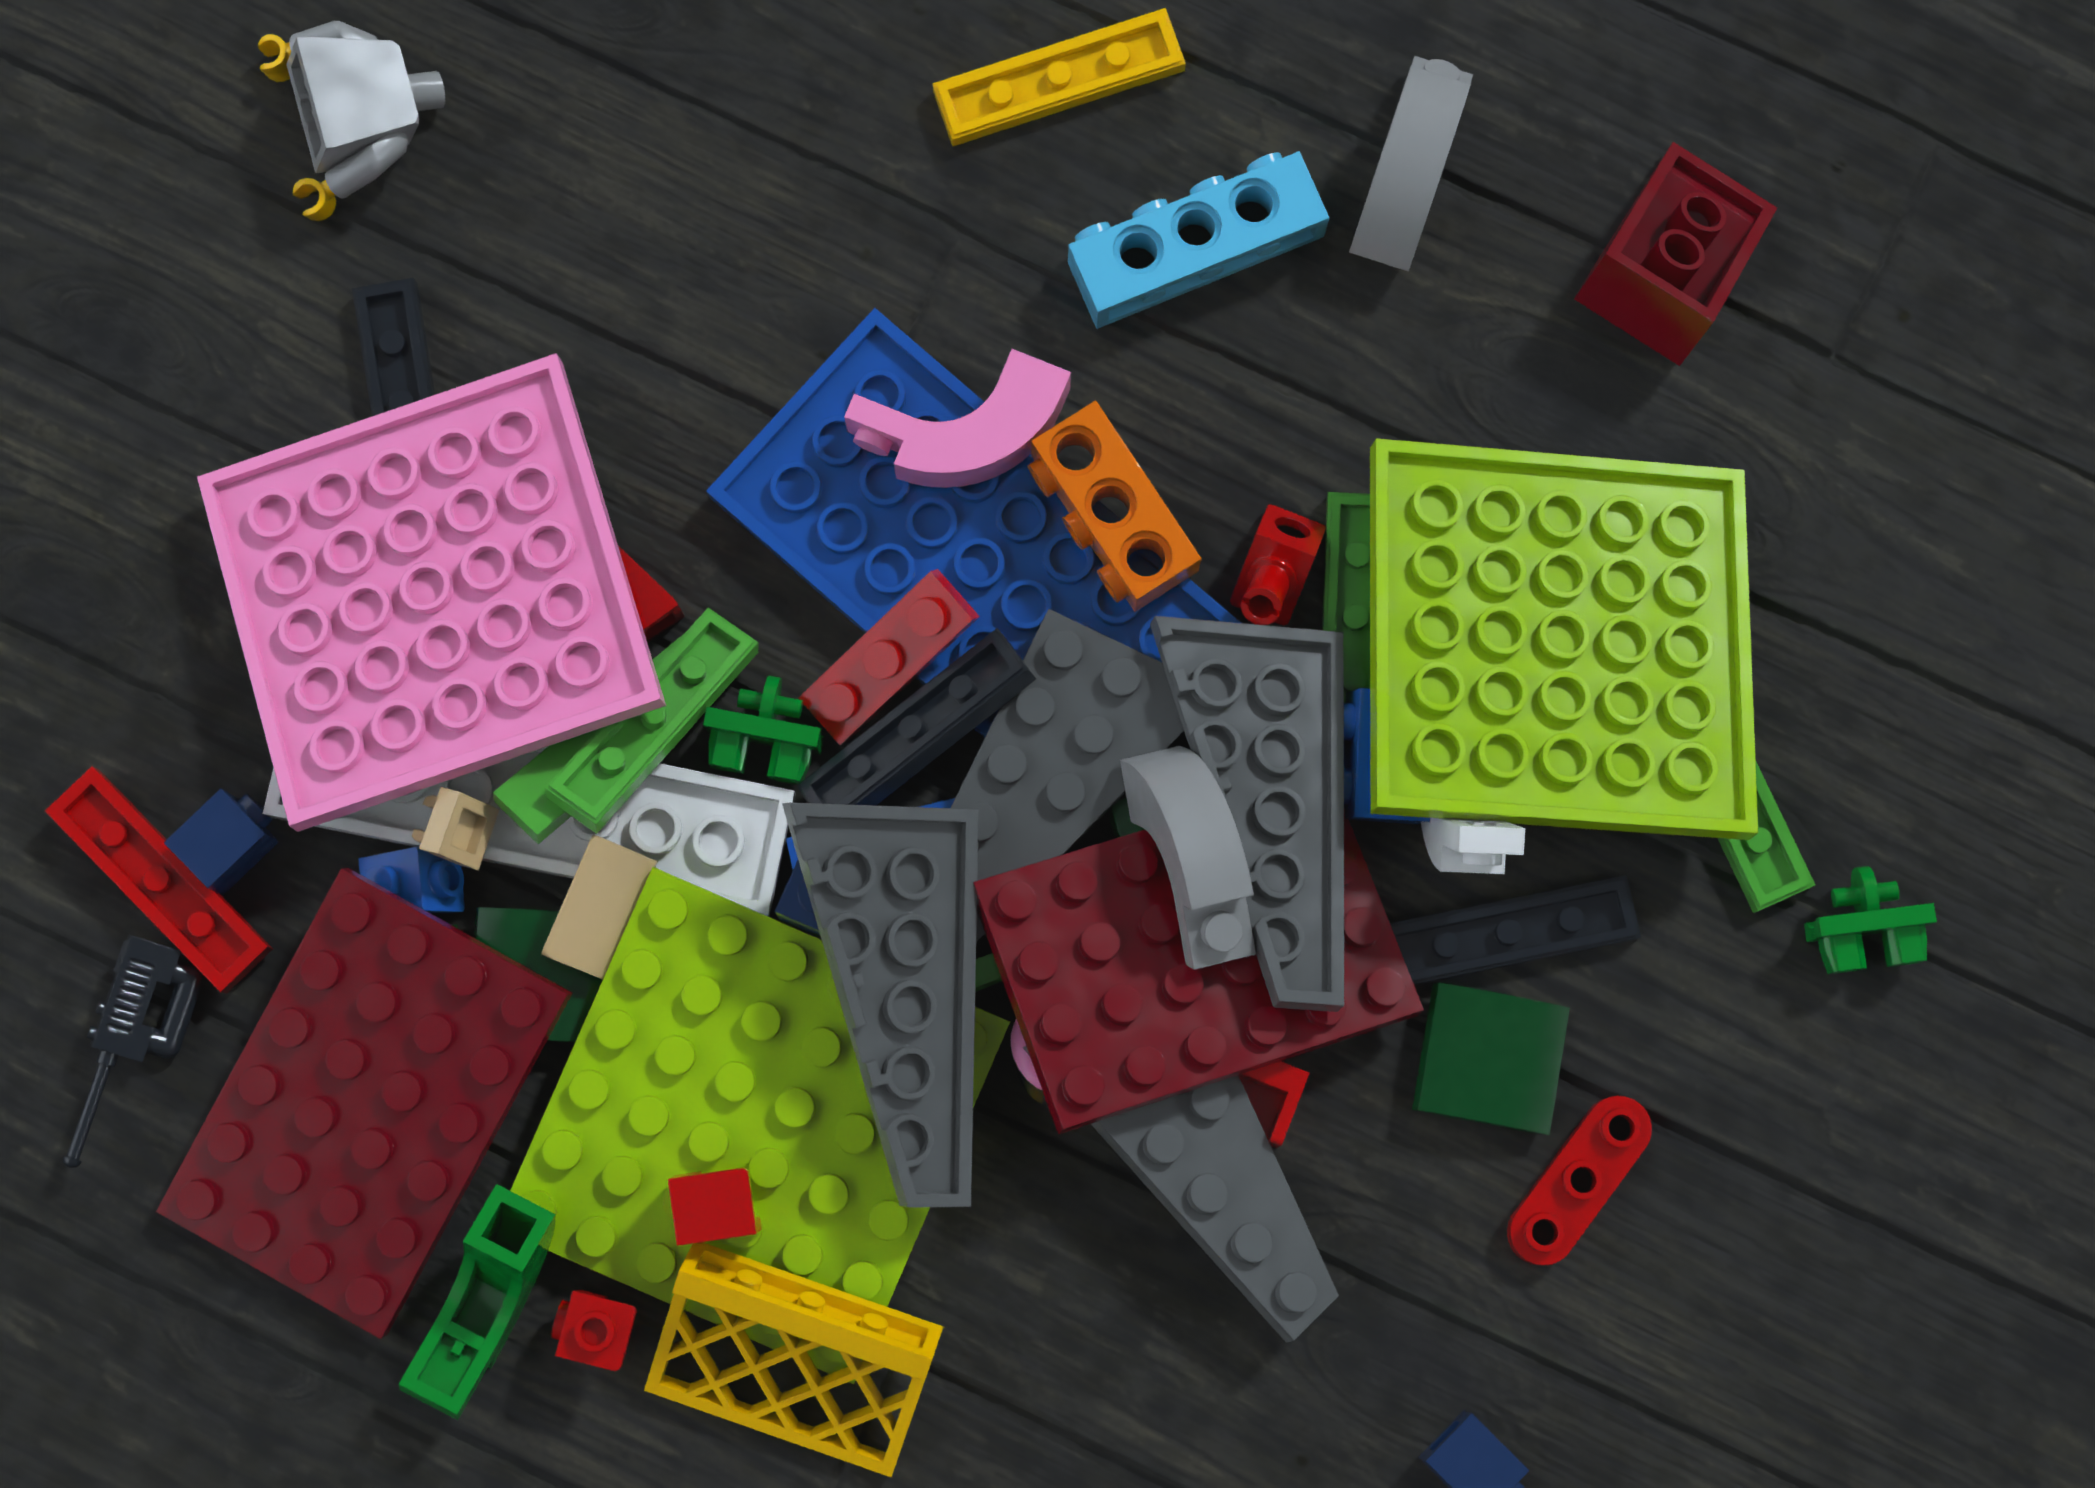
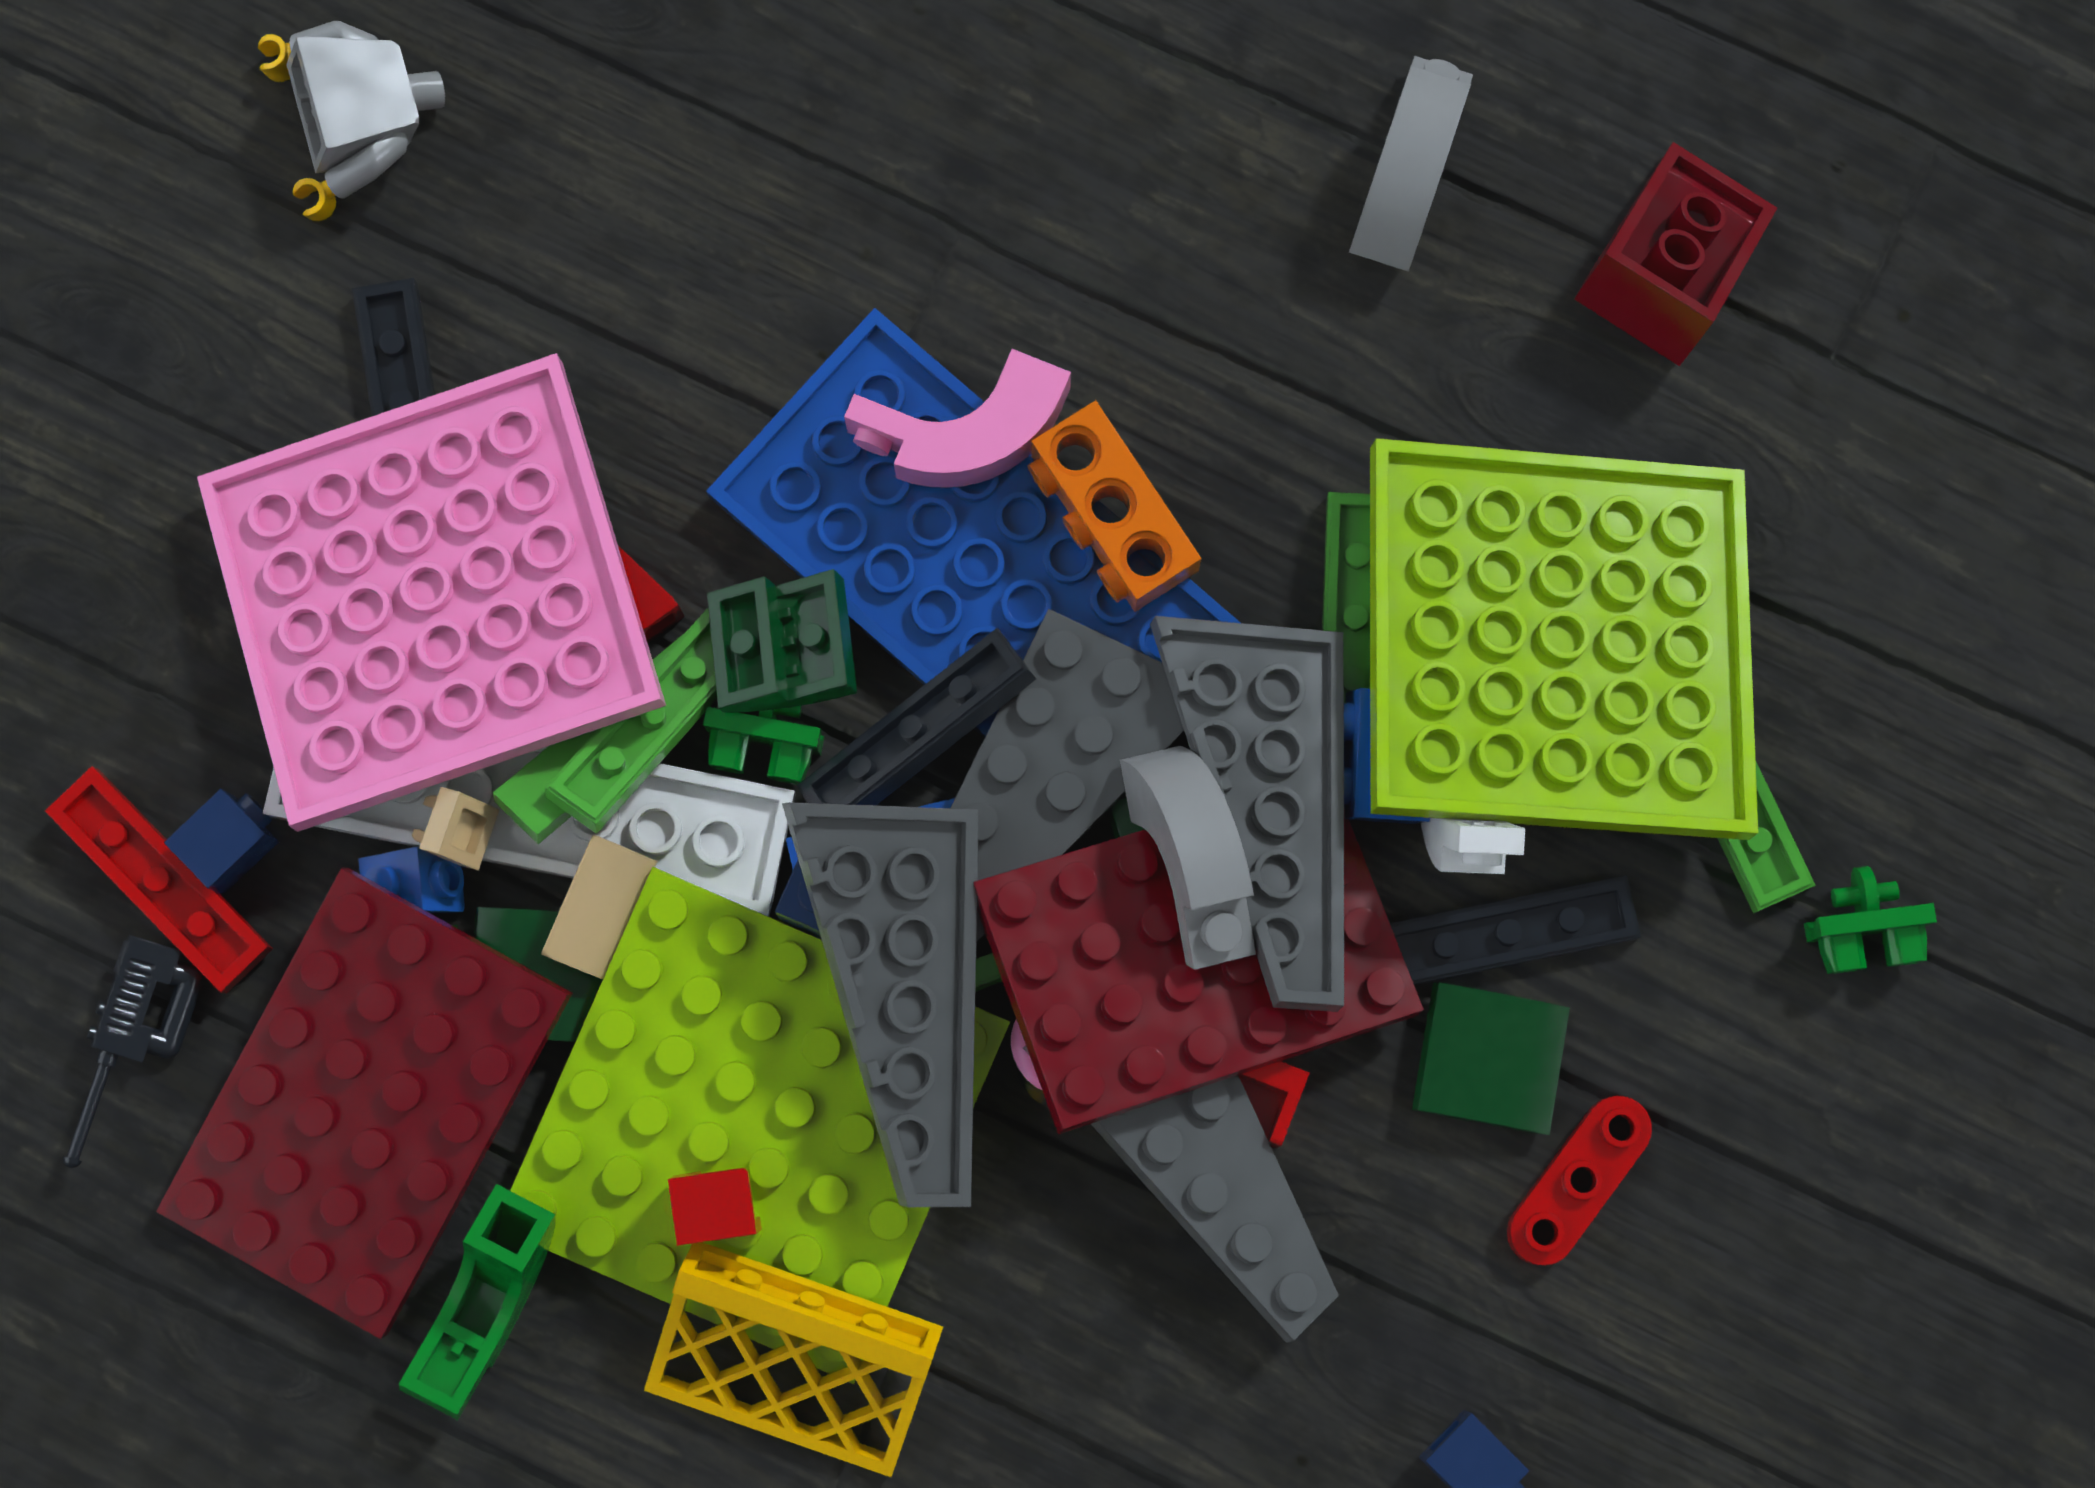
(593, 1329): red bracket -> none
(781, 643): none -> dark green slope
(889, 656): red plate -> none
(1059, 77): yellow tile -> none
(1118, 291): medium azure brick -> none
(1276, 567): red bracket -> none

